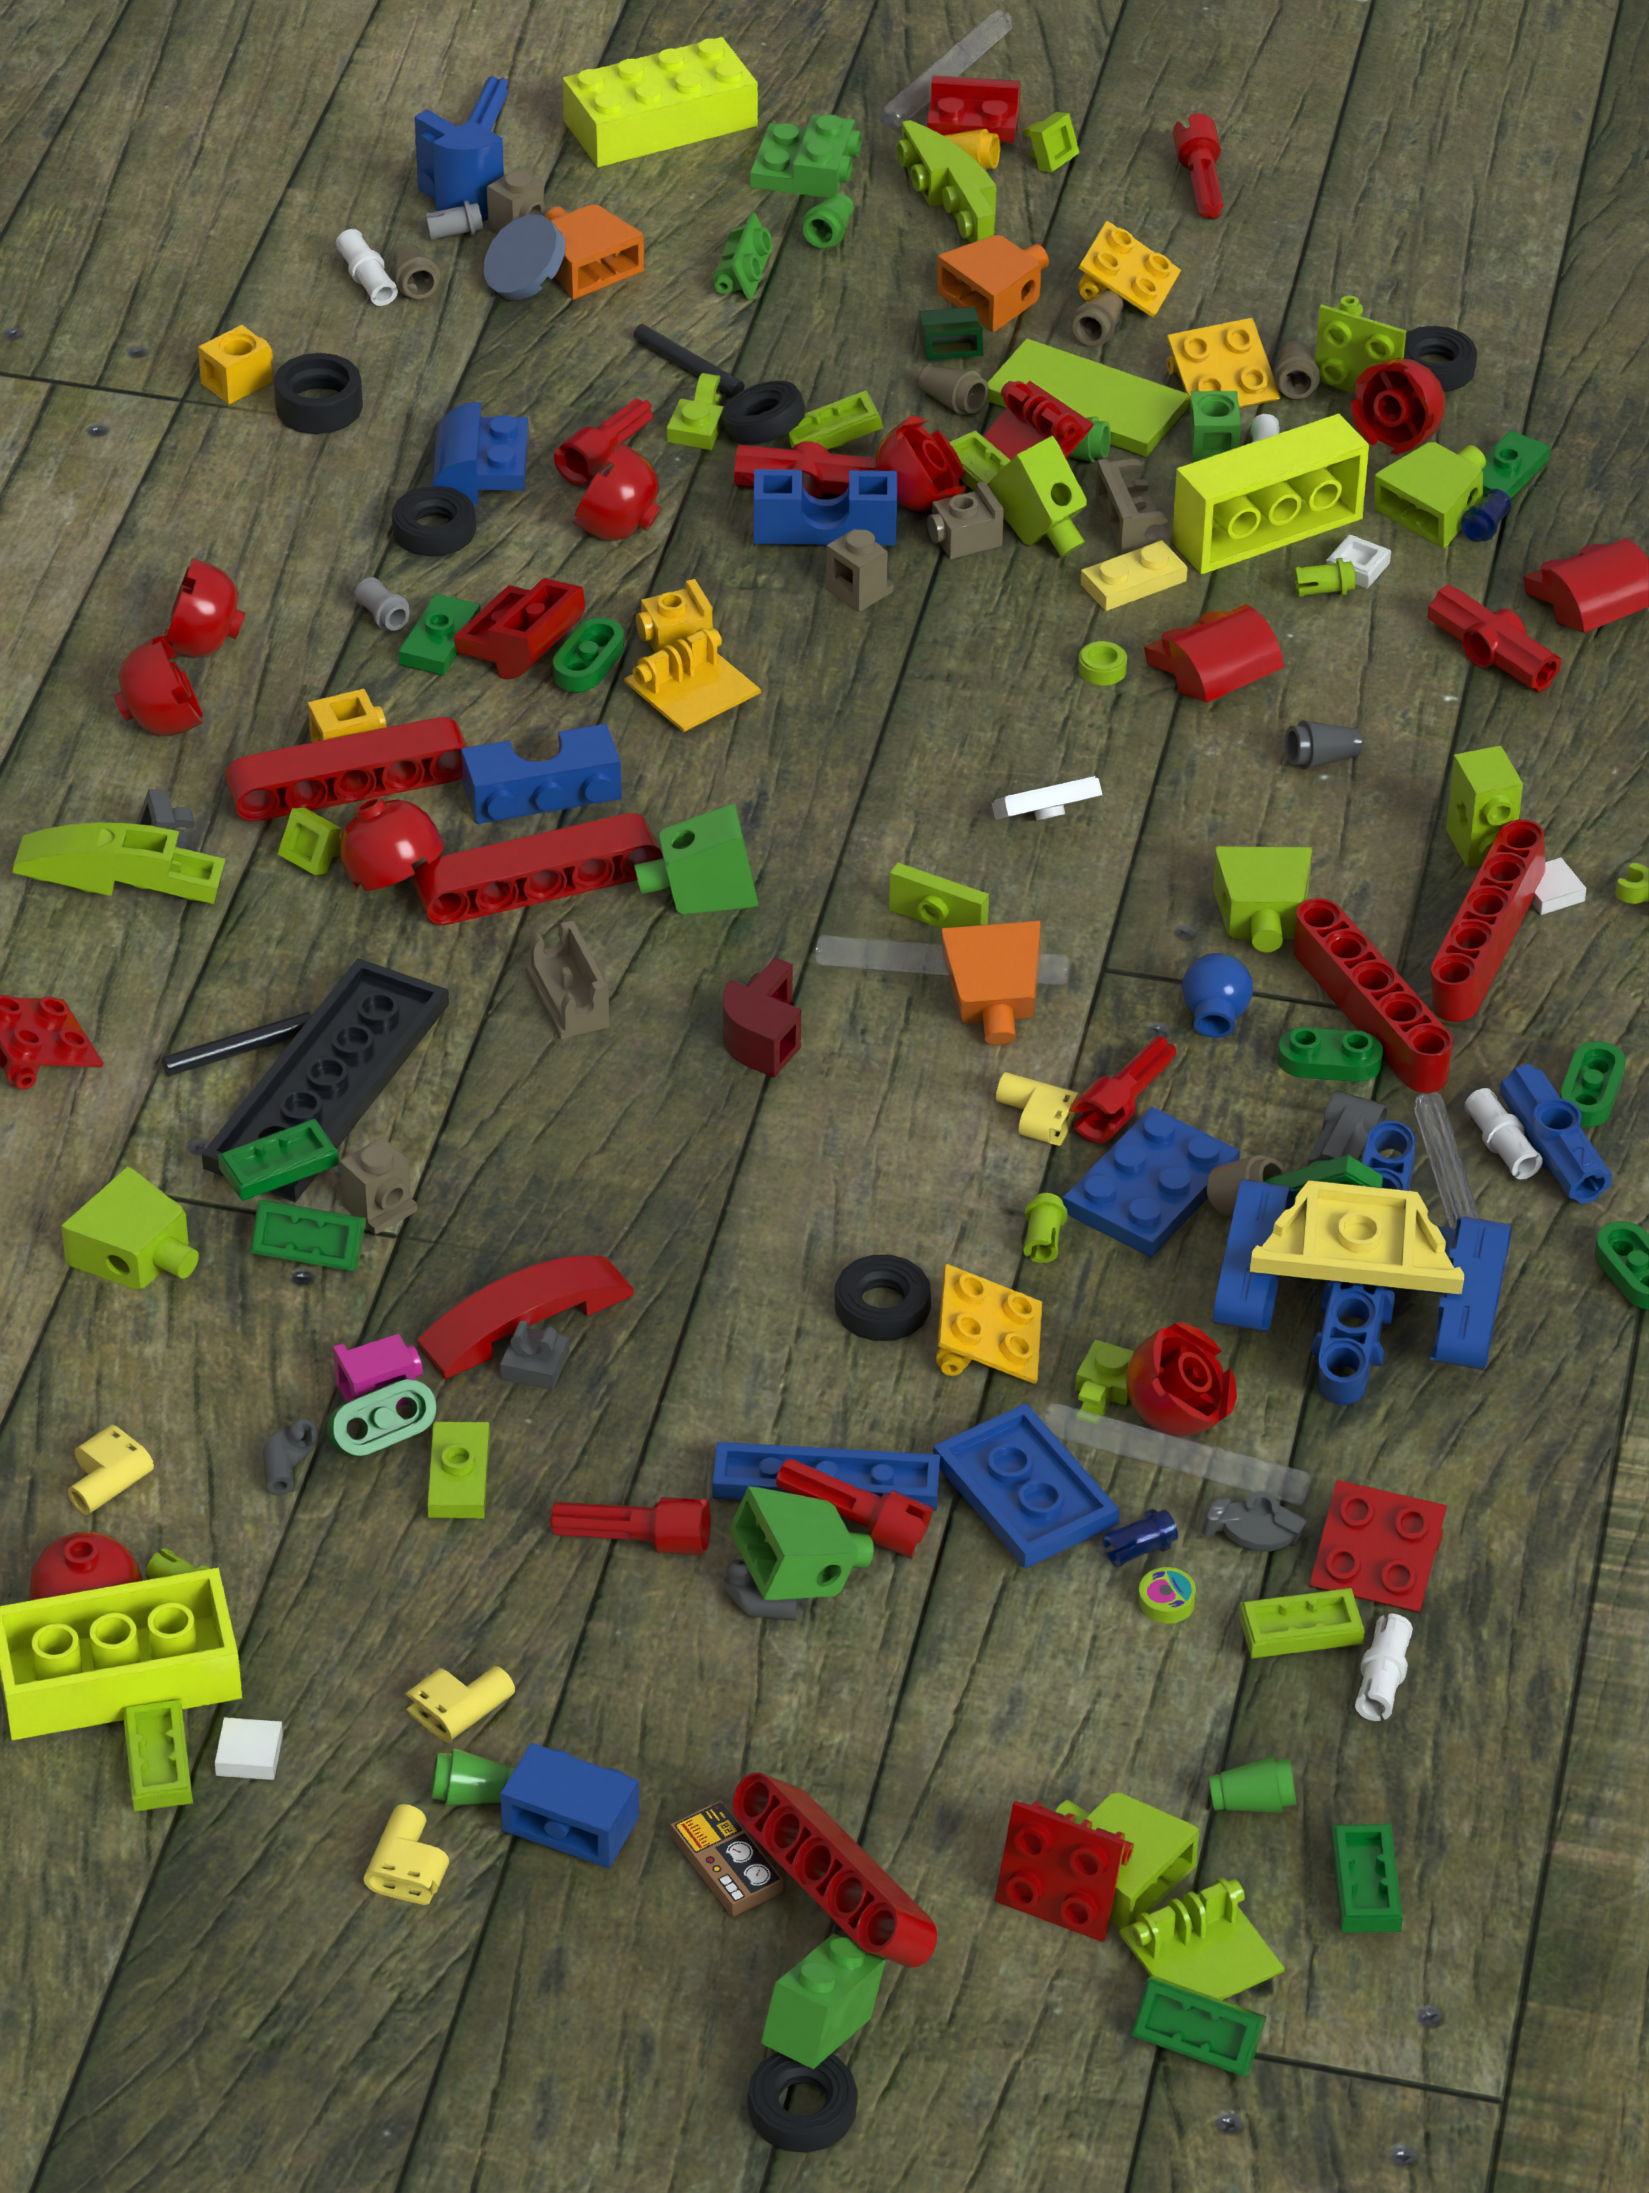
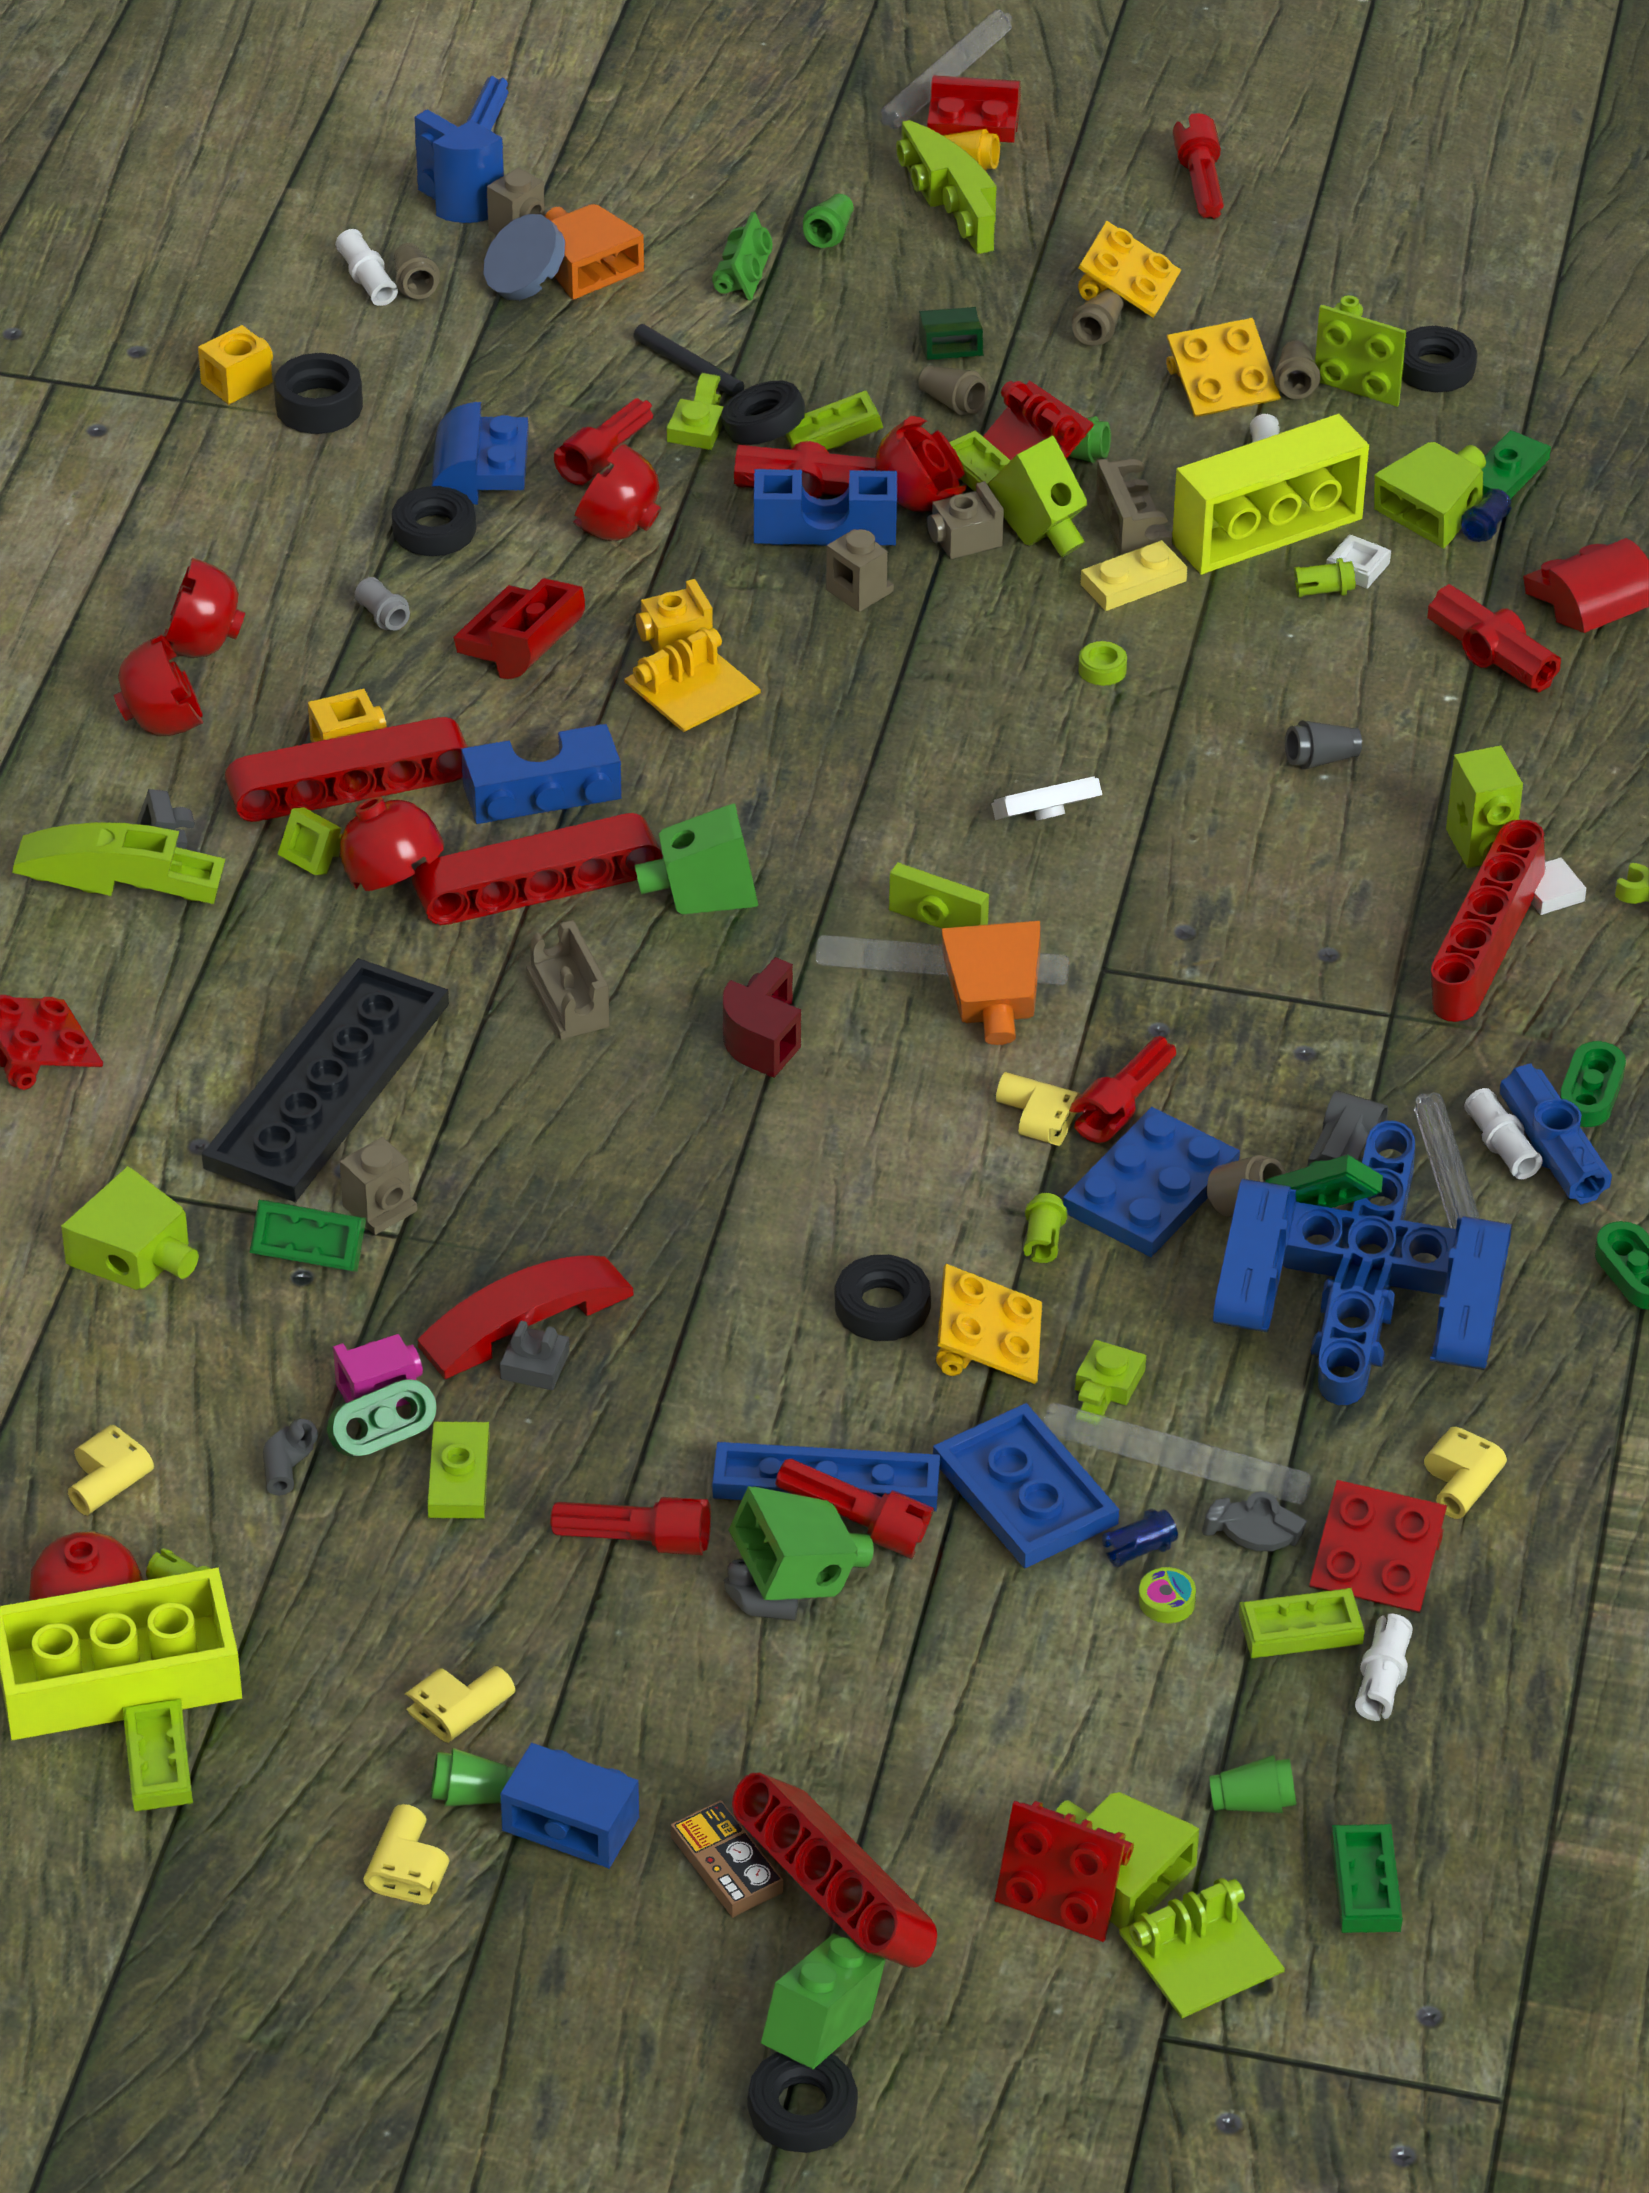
(234, 1044): black bar -> none
(248, 1748): white tile -> none
(278, 1159): green plate -> none
(431, 641): green plate -> none
(454, 221): light grey pin -> none
(588, 654): green plate -> none
(660, 101): neon yellow brick -> none
(807, 159): bright green plate -> none
(993, 278): orange torso -> none
(1052, 141): lime tile -> none
(1134, 407): lime tile -> none
(1179, 1381): red cylinder -> none
(1198, 2025): green plate -> none
(1213, 423): bright green brick -> none
(1217, 653): red brick -> none
(1217, 993): blue piece -> none
(1261, 891): lime torso -> none
(1330, 1054): green plate -> none
(1359, 1239): light yellow wing -> none
(1372, 995): red beam -> none
(1398, 404): red cylinder -> none
(1464, 1467): none -> light yellow piece

